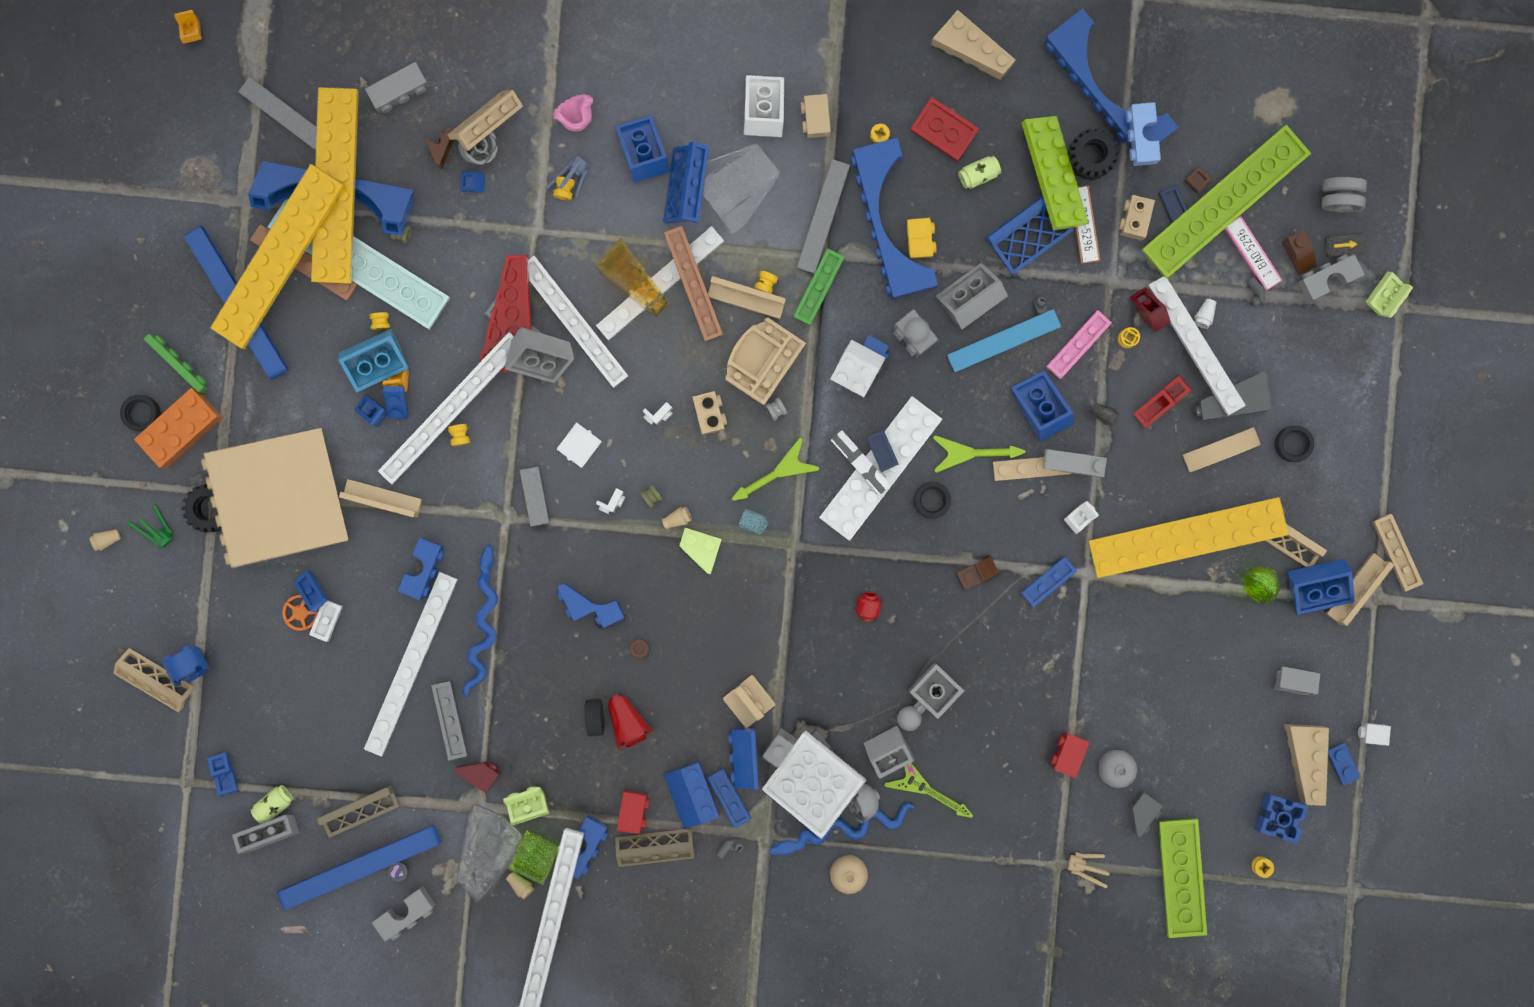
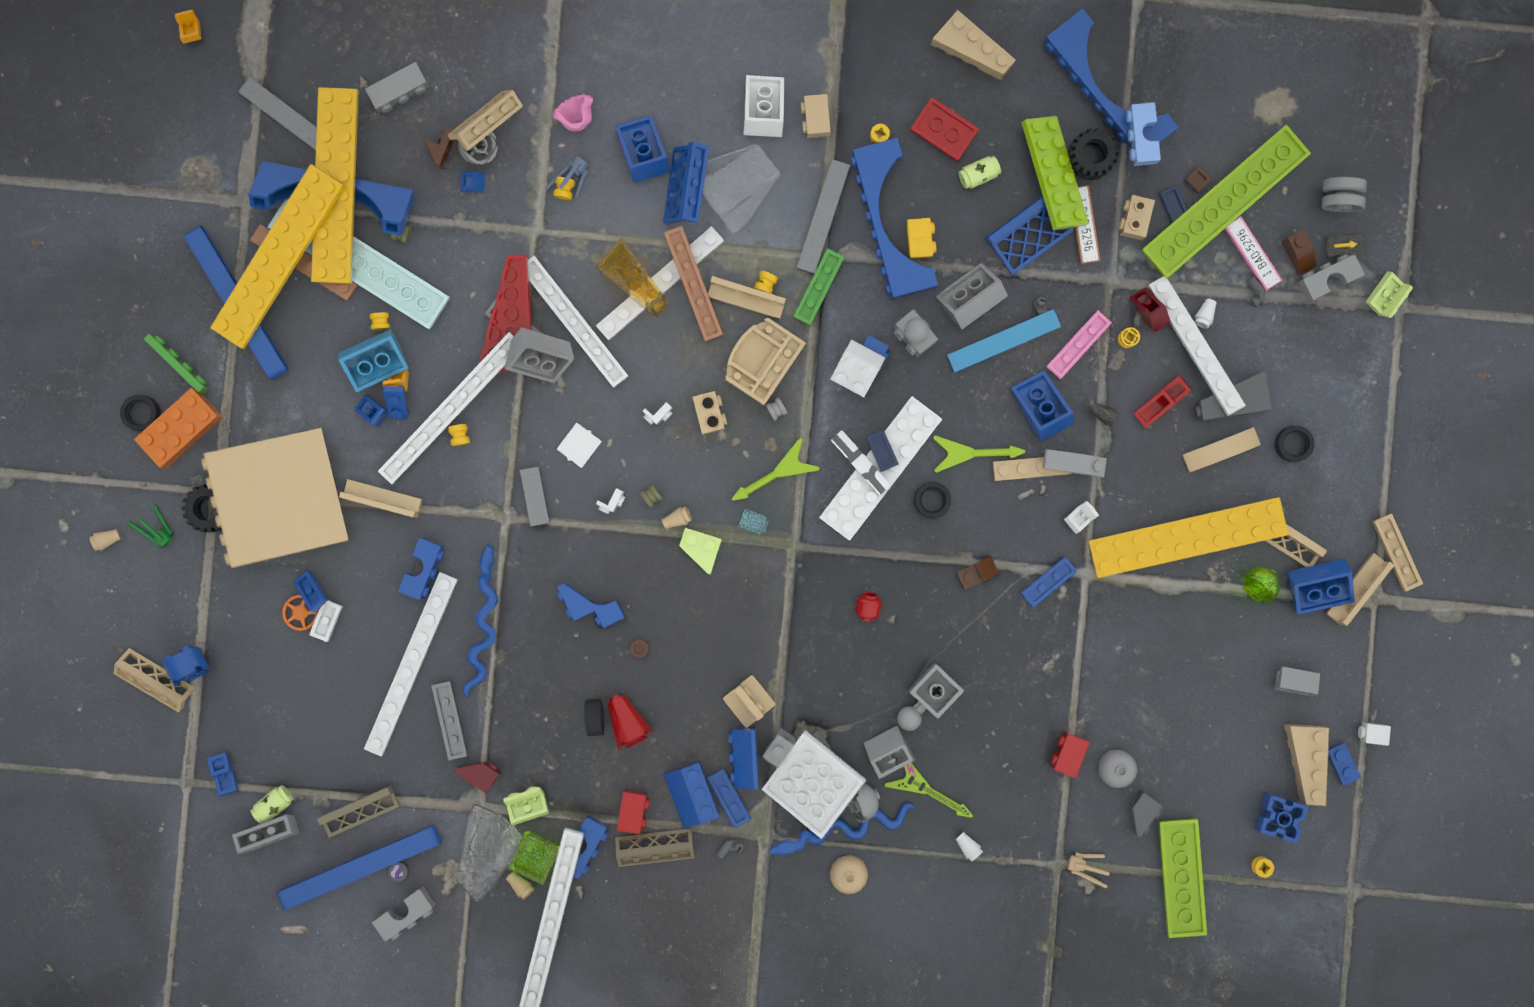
(969, 847): none -> white cone

